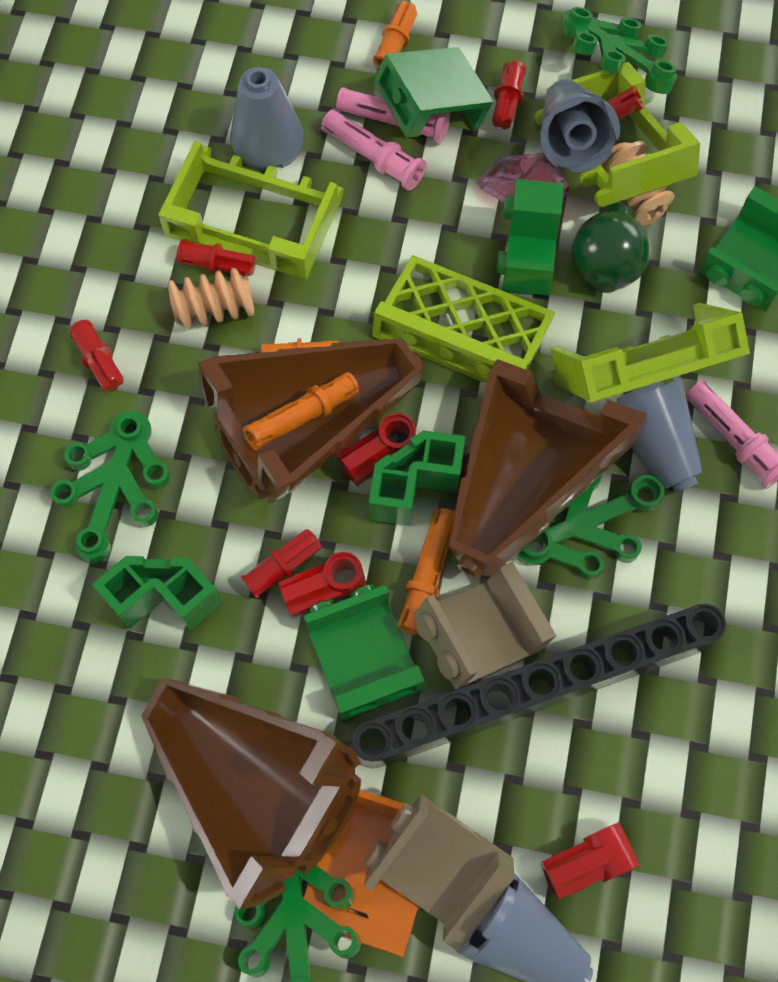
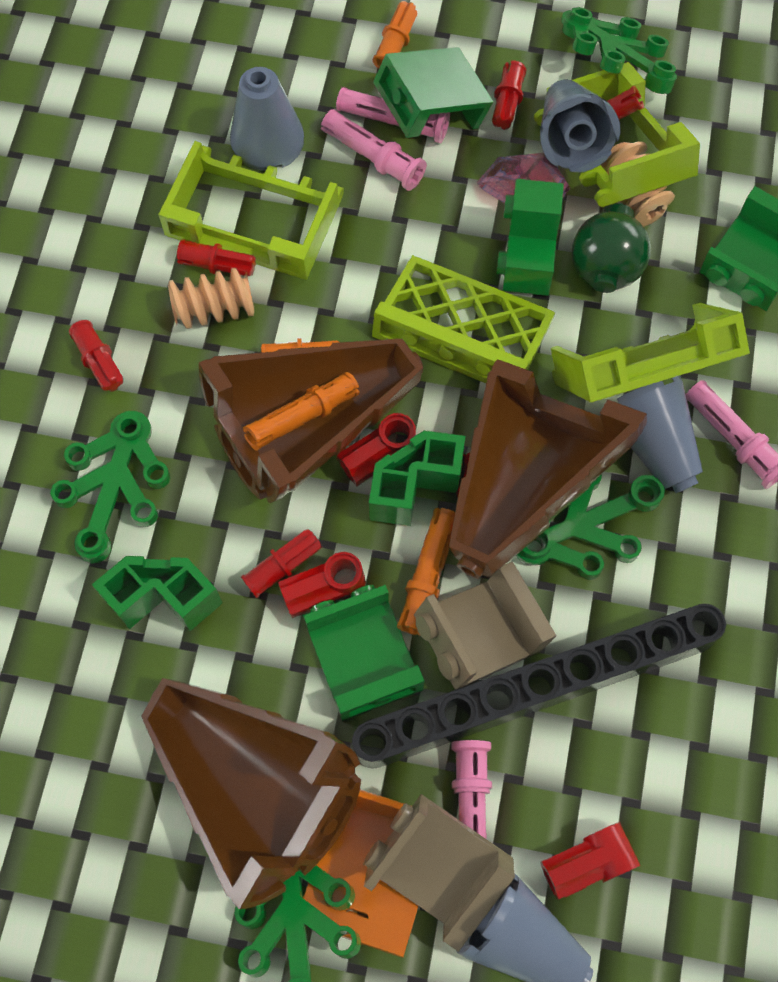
(472, 782): none -> bright pink pin

